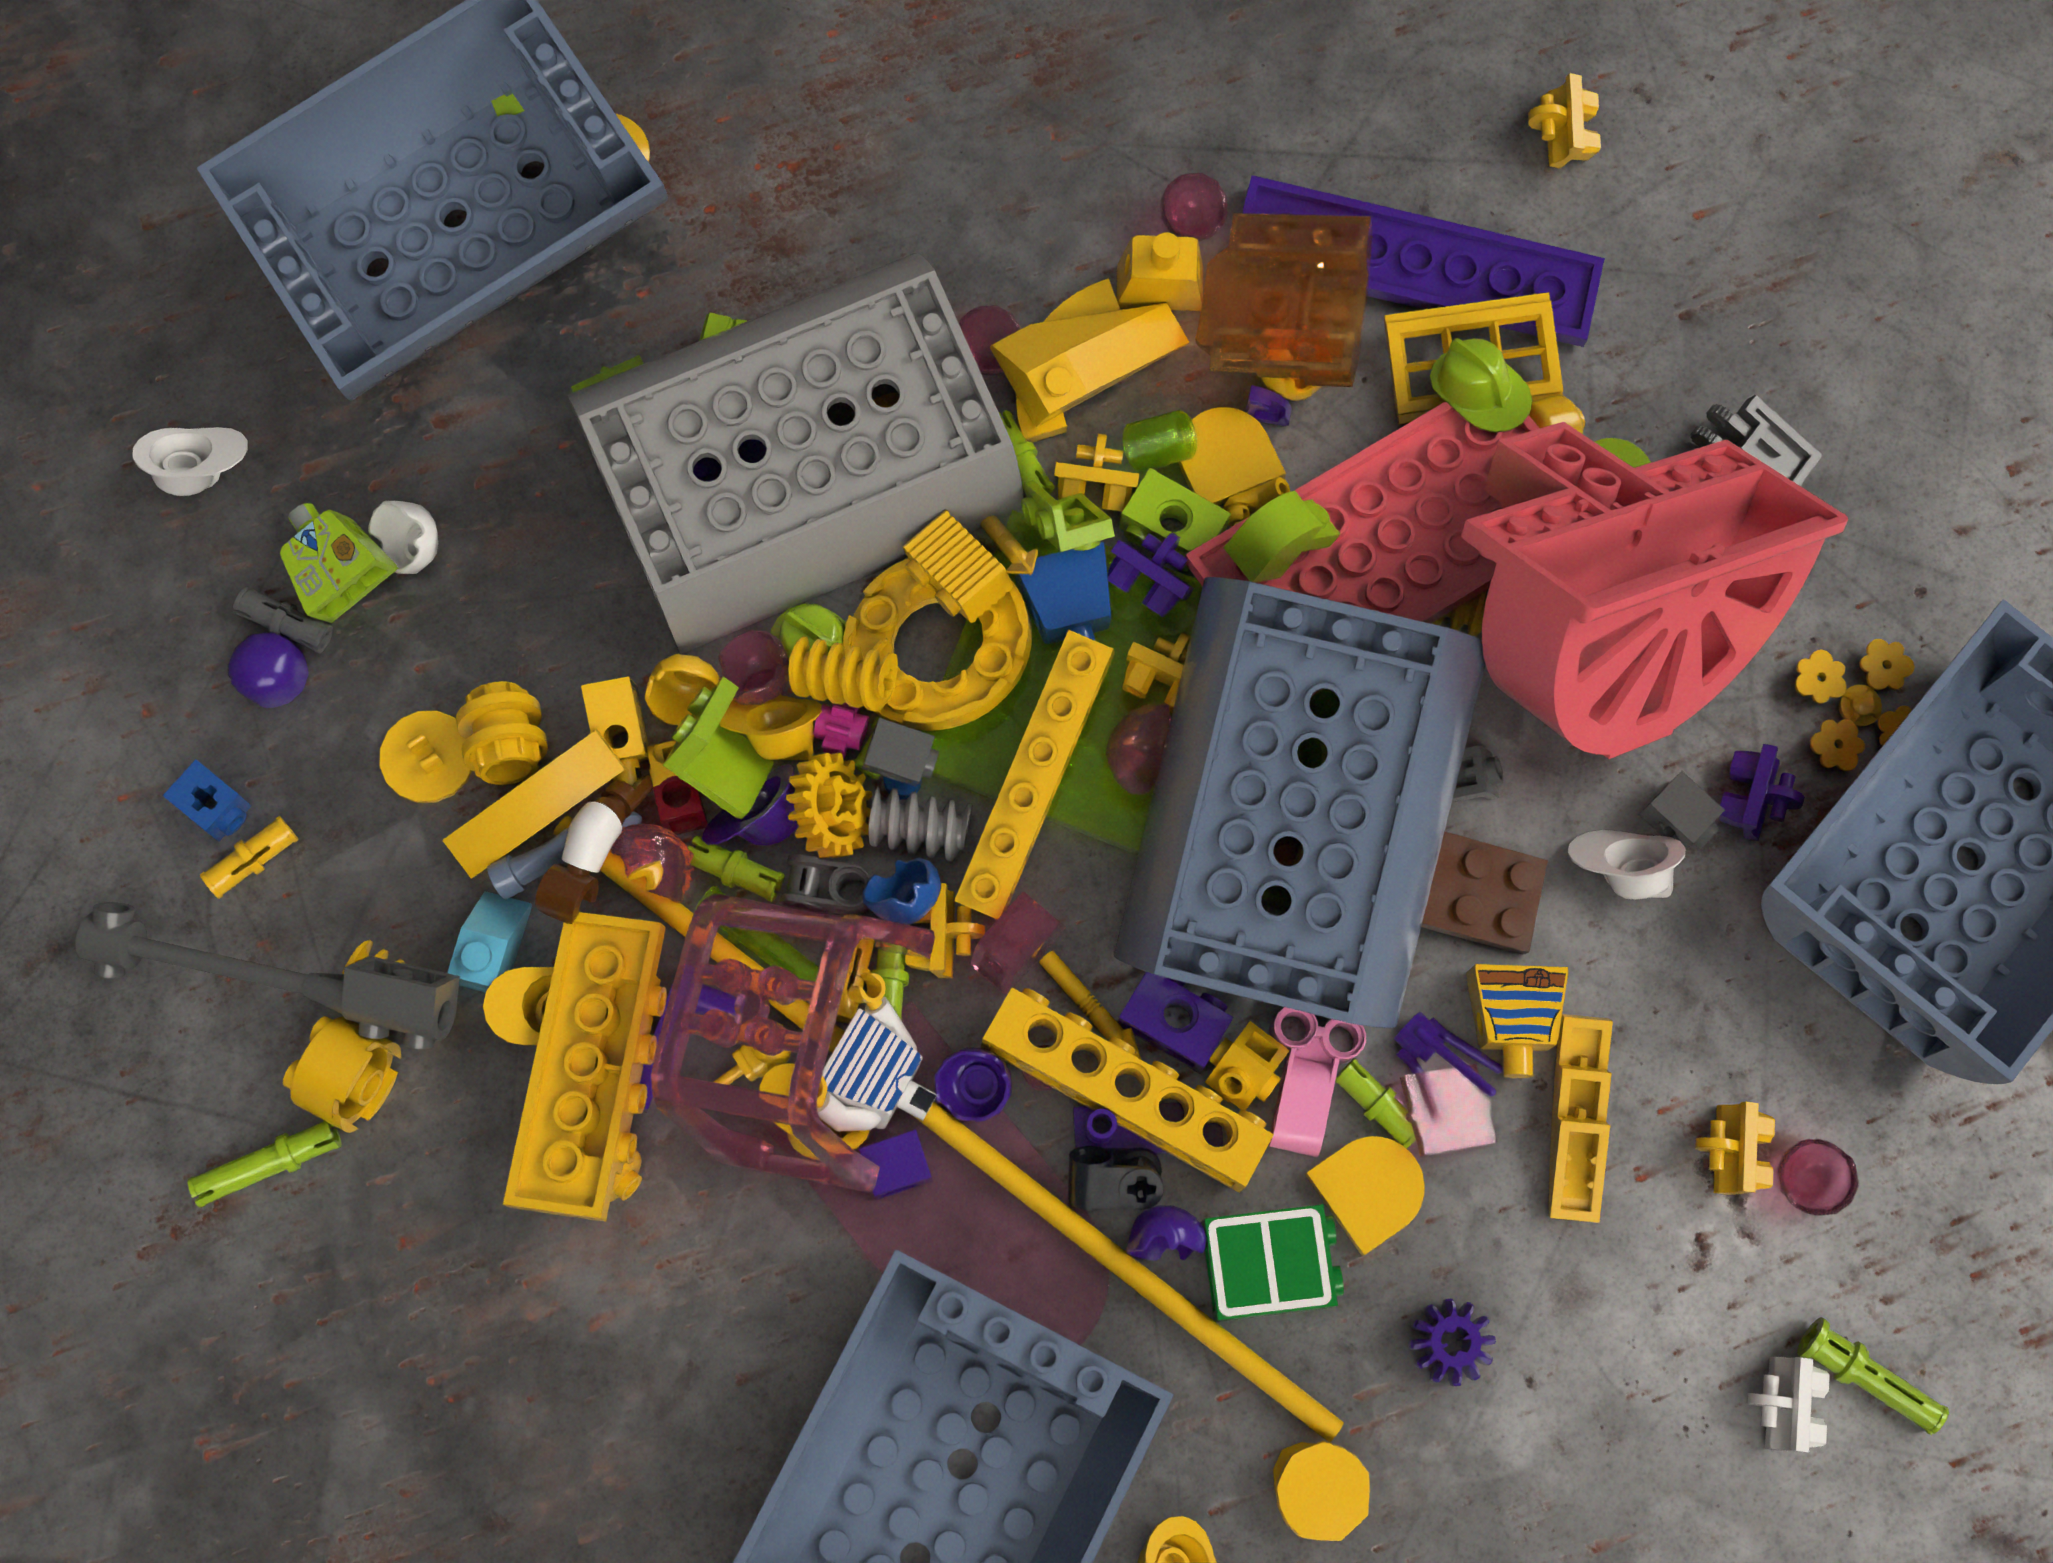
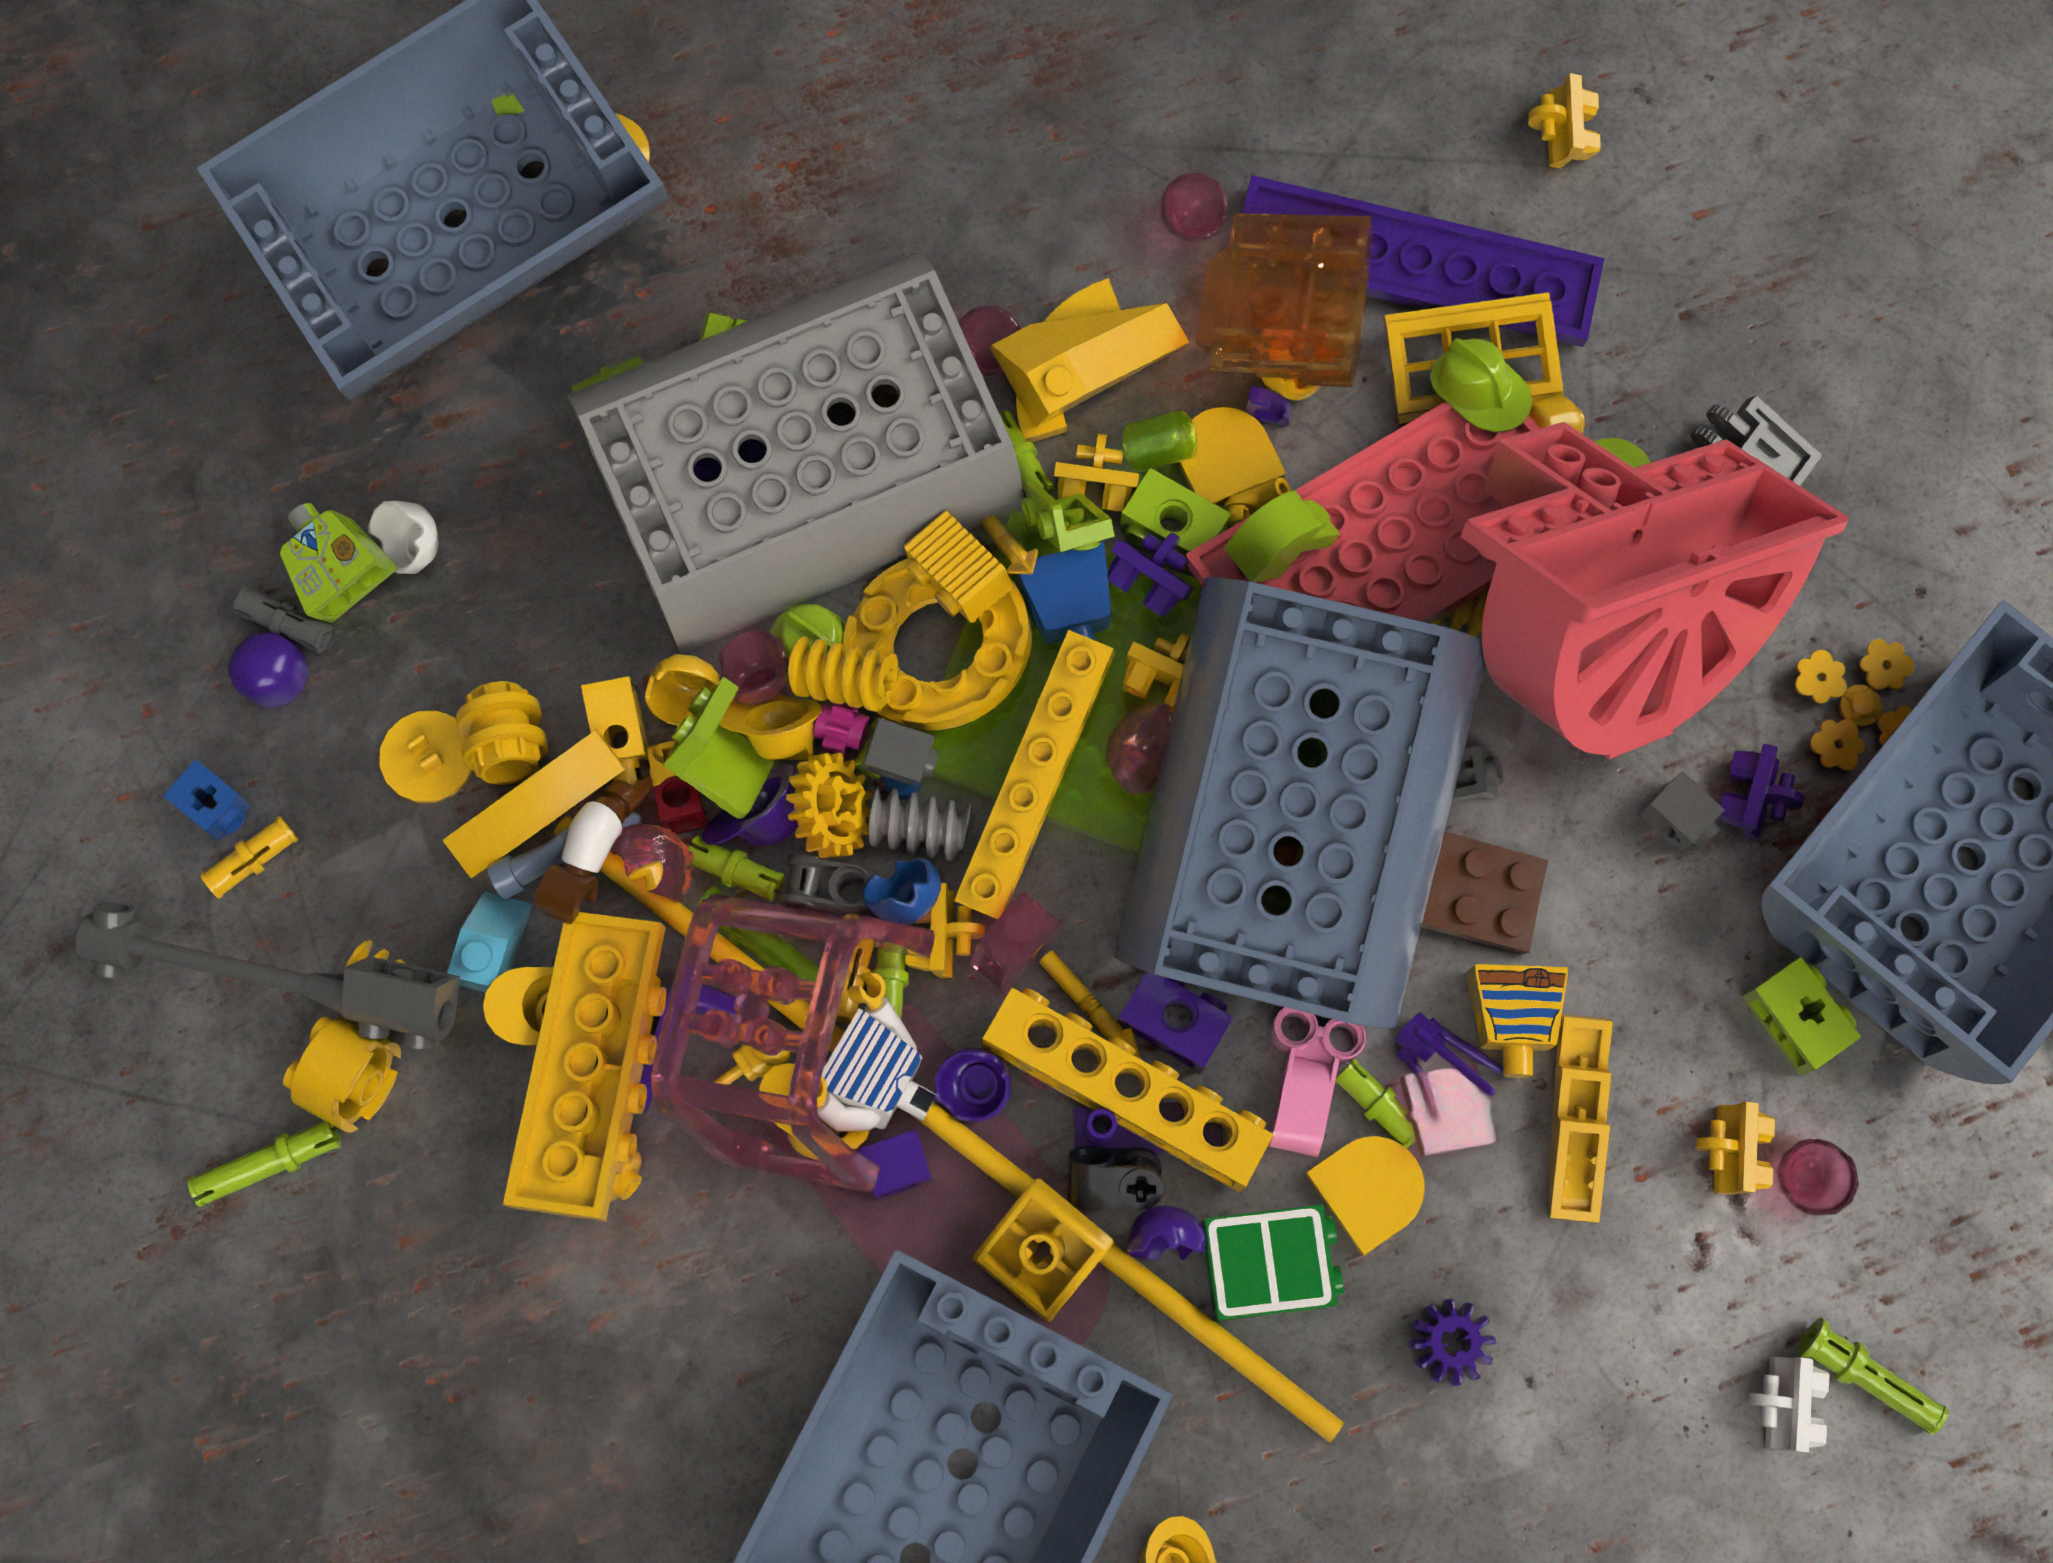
(188, 459): white piece -> none
(1011, 1249): none -> yellow brick
(1161, 272): yellow torso -> none
(1246, 1066): yellow brick -> none
(1321, 1490): yellow hat -> none
(1630, 862): white piece -> none
(1778, 1006): none -> lime brick

